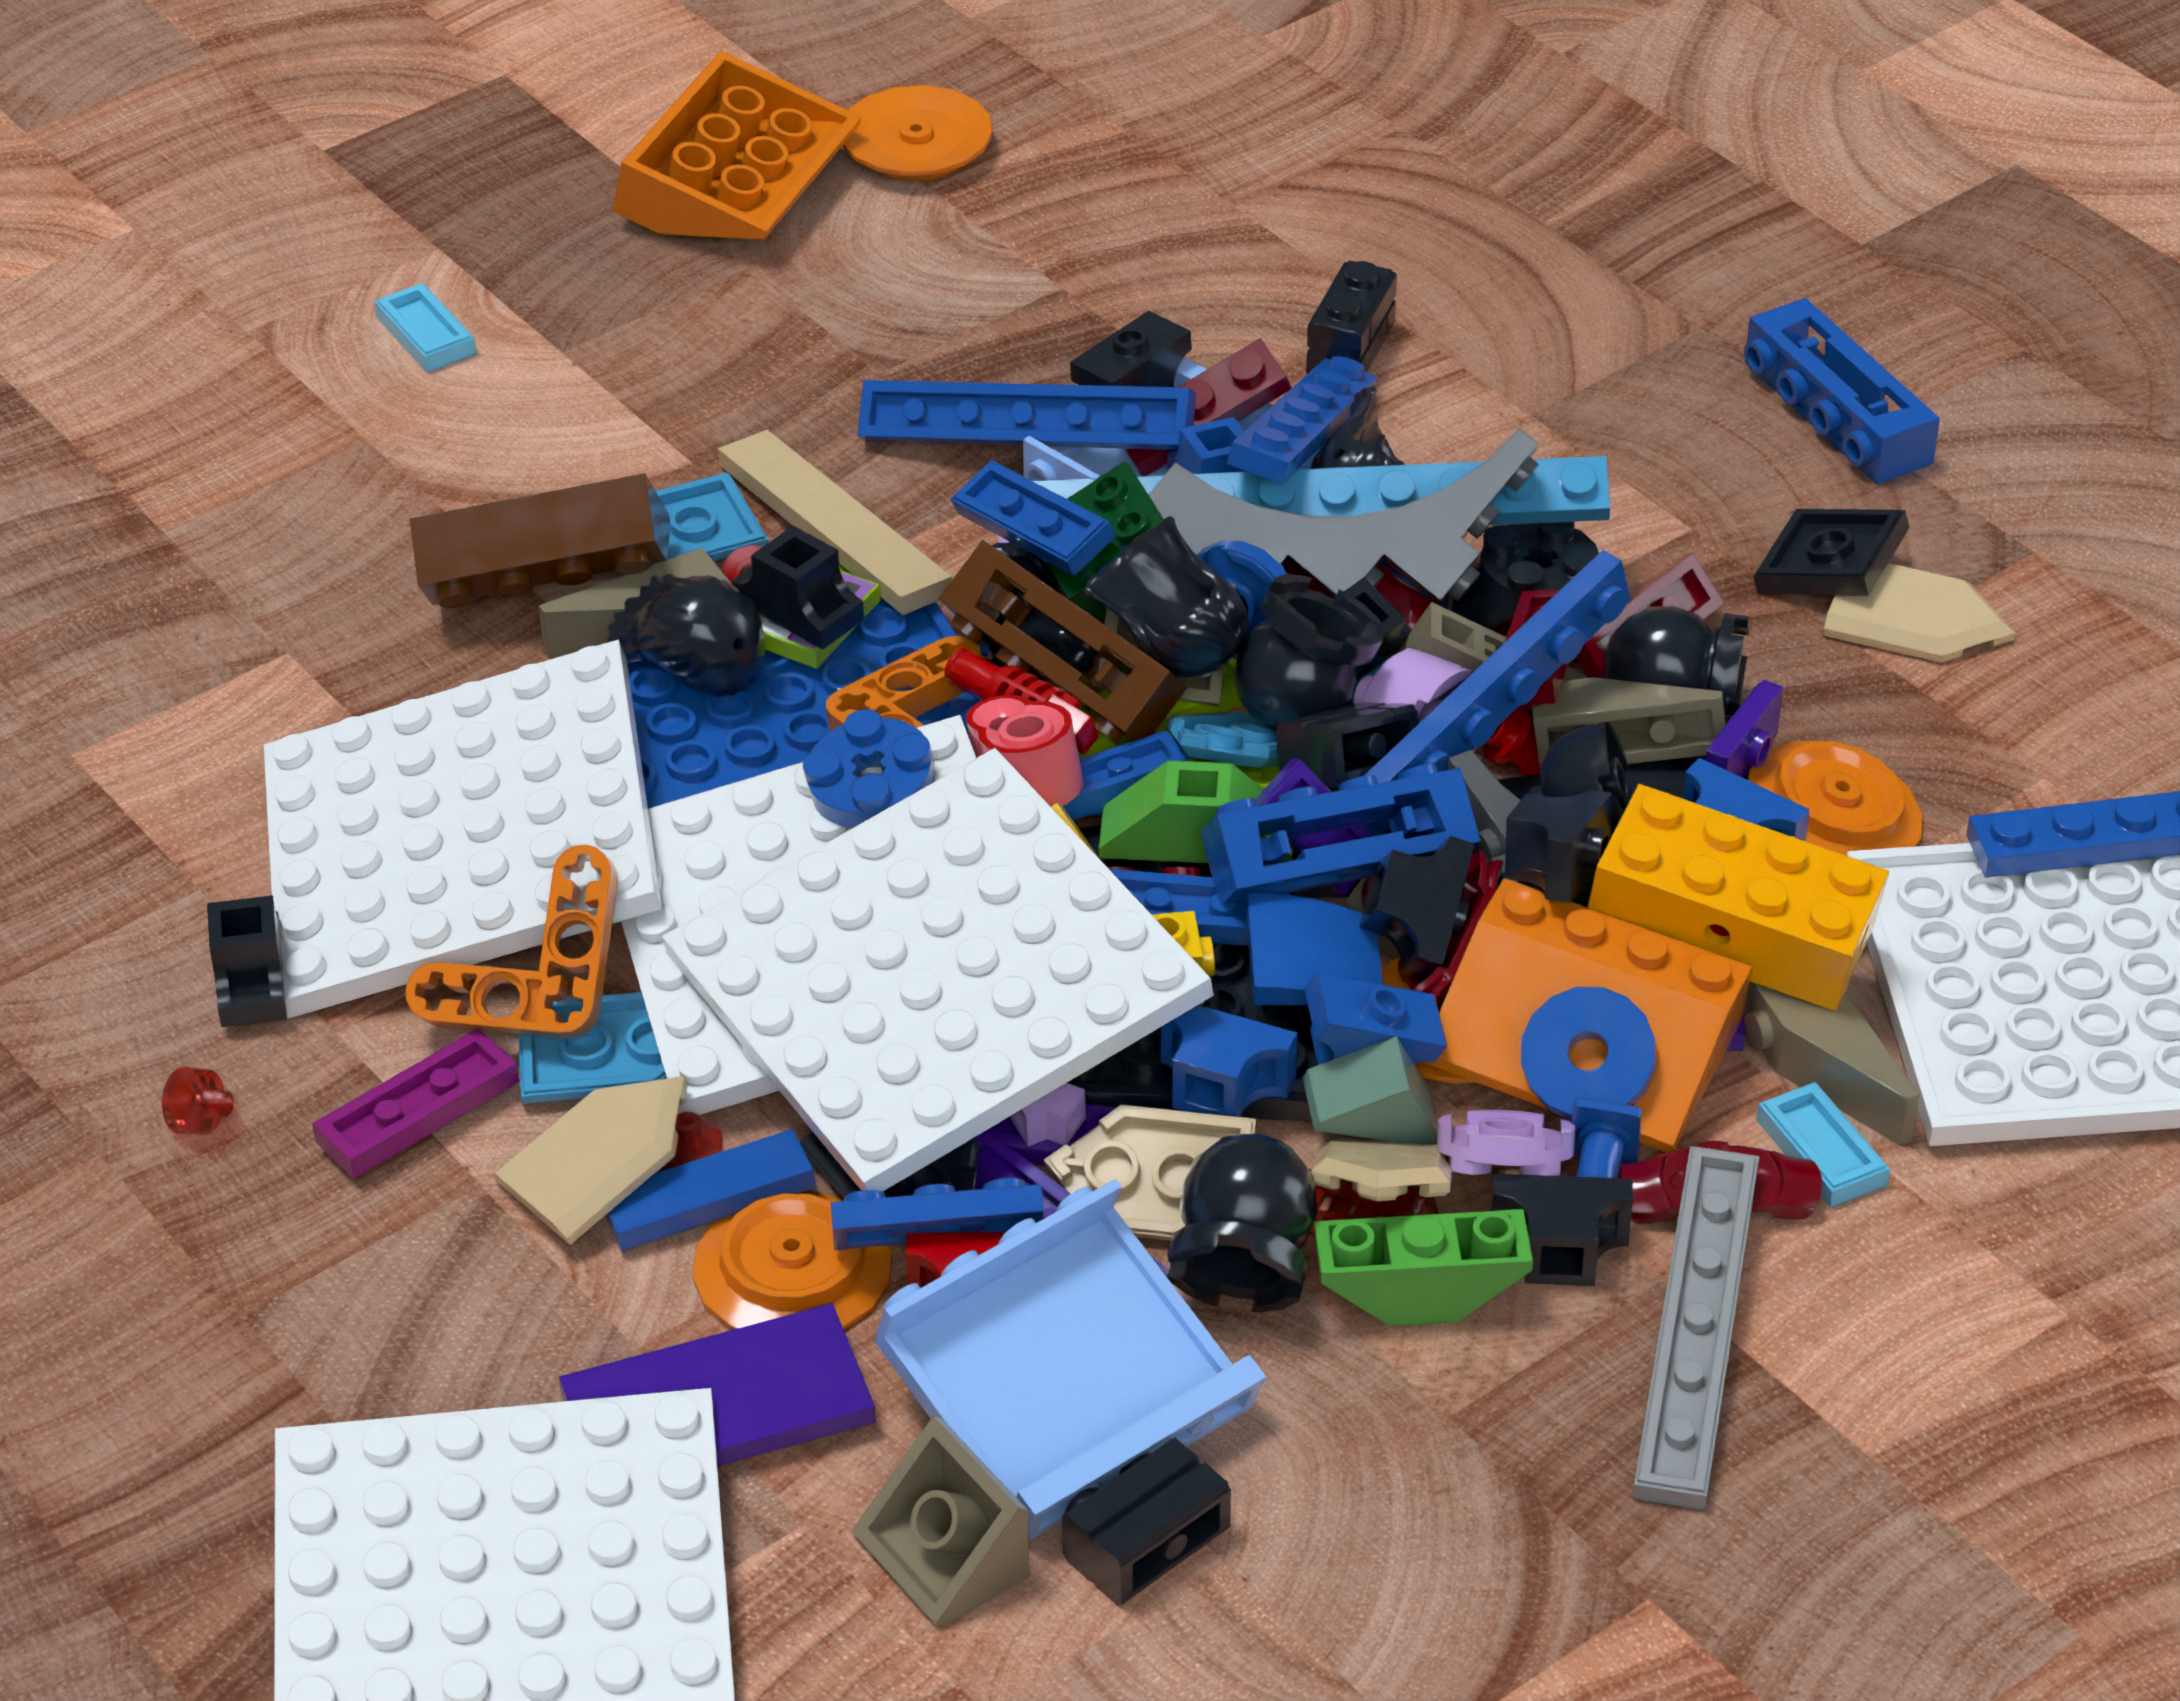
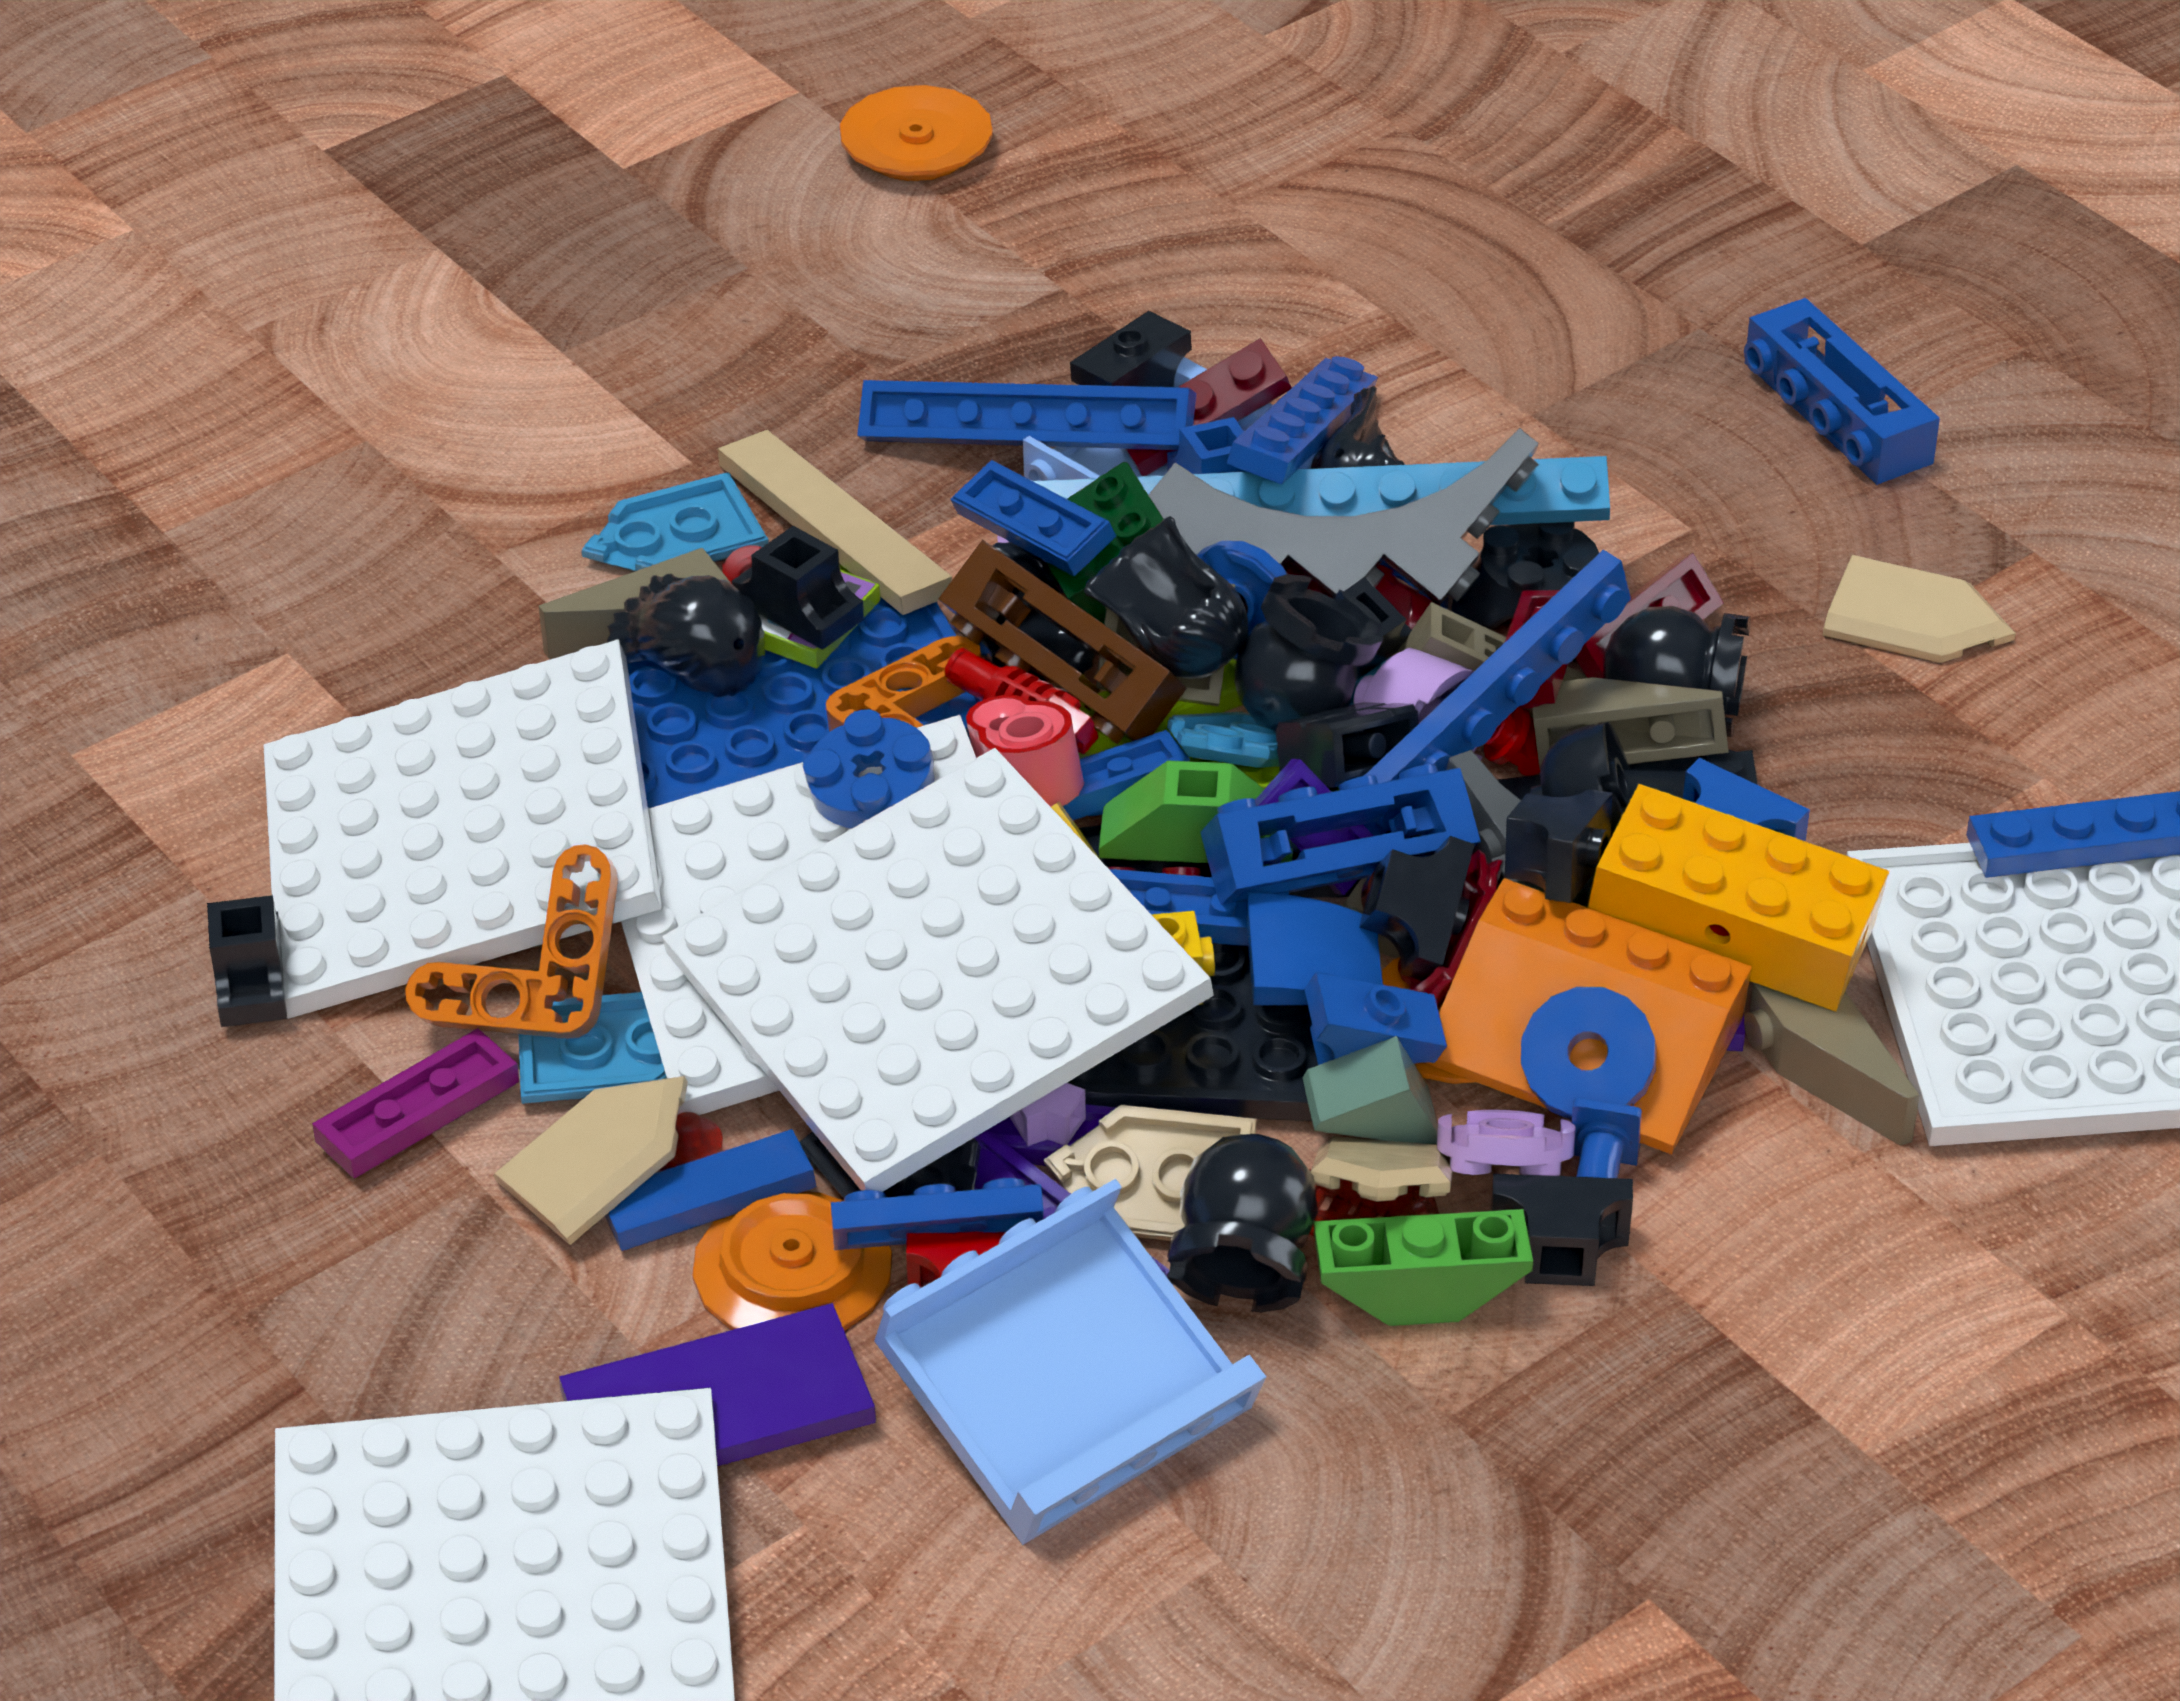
(195, 1101): clear red tile -> none
(425, 327): medium azure tile -> none
(540, 540): reddish brown slope -> none
(730, 154): orange slope -> none
(947, 1527): dark tan slope -> none
(1145, 1520): black brick -> none
(1226, 1061): blue brick -> none
(1353, 315): black brick -> none
(1696, 1329): light grey tile -> none
(1749, 732): dark purple plate -> none
(1783, 1184): dark red piece -> none
(1813, 1128): medium azure tile -> none
(1831, 552): black tile -> none
(1849, 795): orange piece -> none

